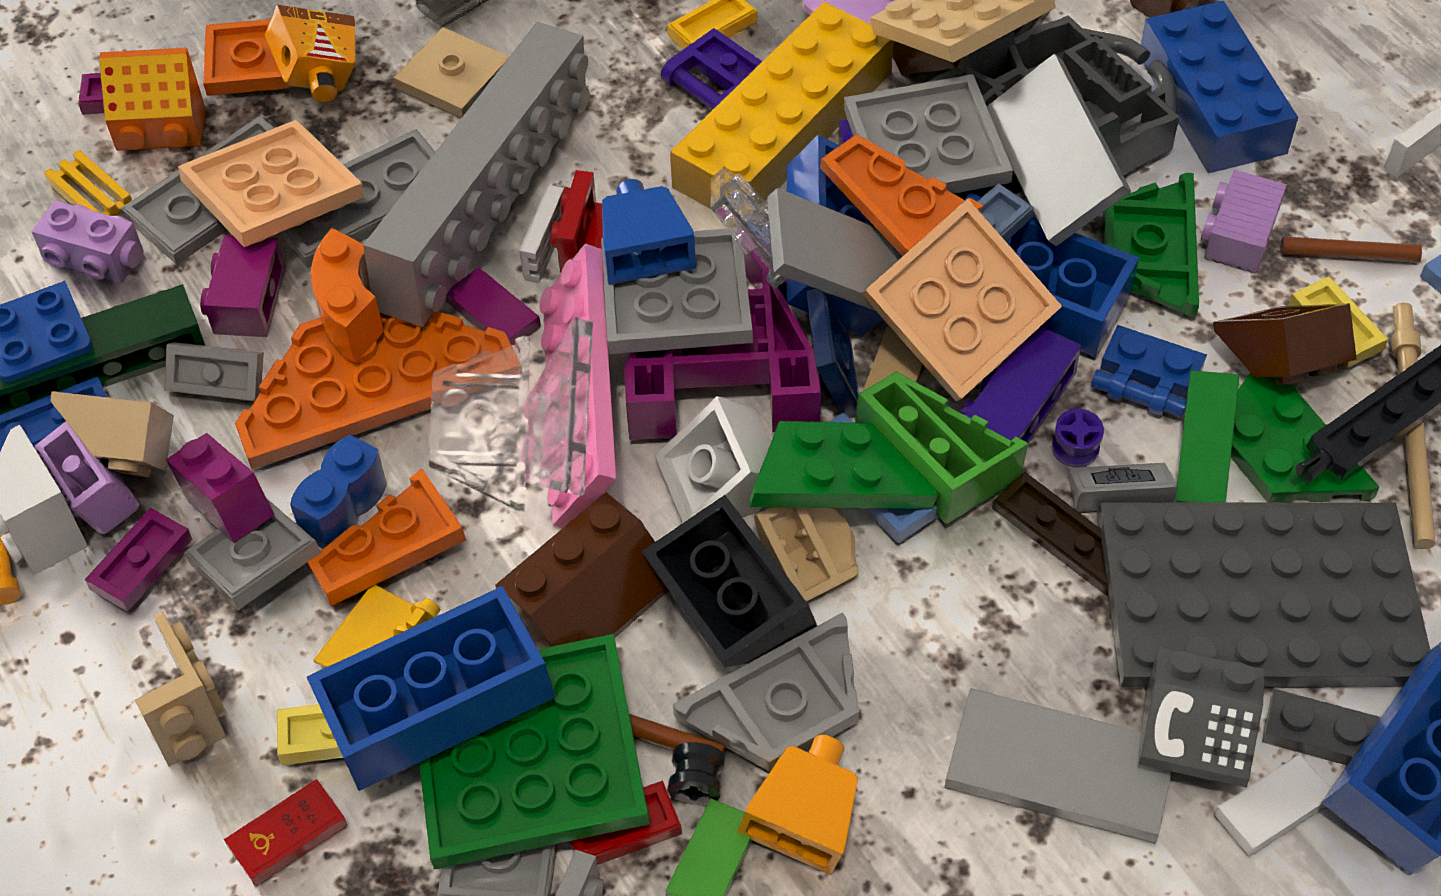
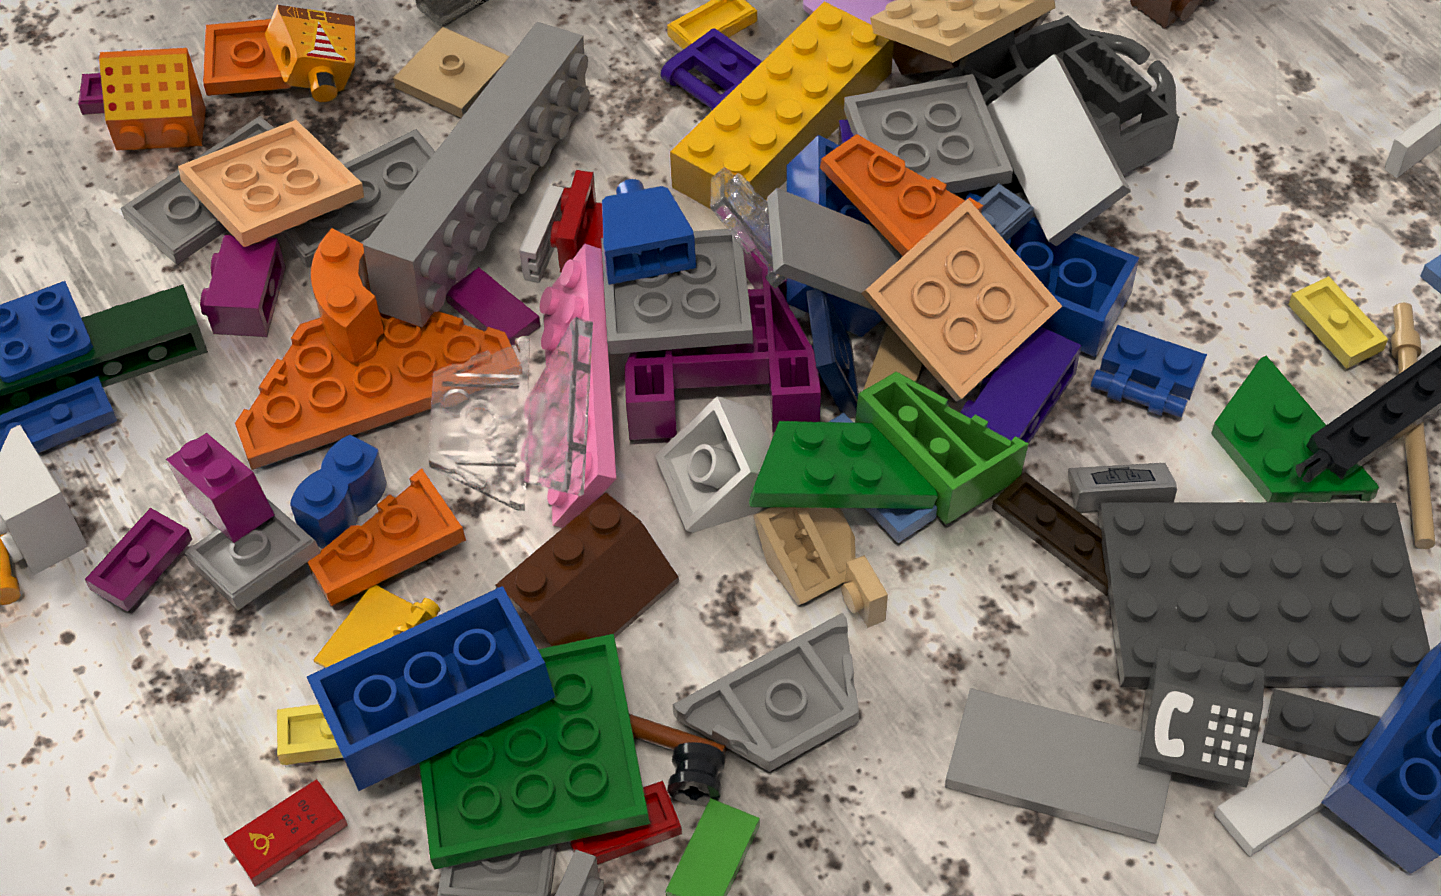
(85, 164): yellow tile -> none
(85, 481): lavender brick -> none
(88, 241): lavender brick -> none
(119, 431): tan slope -> none
(187, 709): tan bracket -> none
(213, 371): light grey plate -> none
(729, 585): black slope -> none
(804, 805): light orange torso -> none
(864, 592): none -> tan plate
(1085, 429): dark purple wheel -> none
(1162, 232): green wing -> none
(1207, 437): green tile -> none
(1222, 87): blue brick -> none
(1244, 220): lavender brick -> none
(1291, 340): reddish brown slope -> none
(1351, 249): dark orange bar -> none

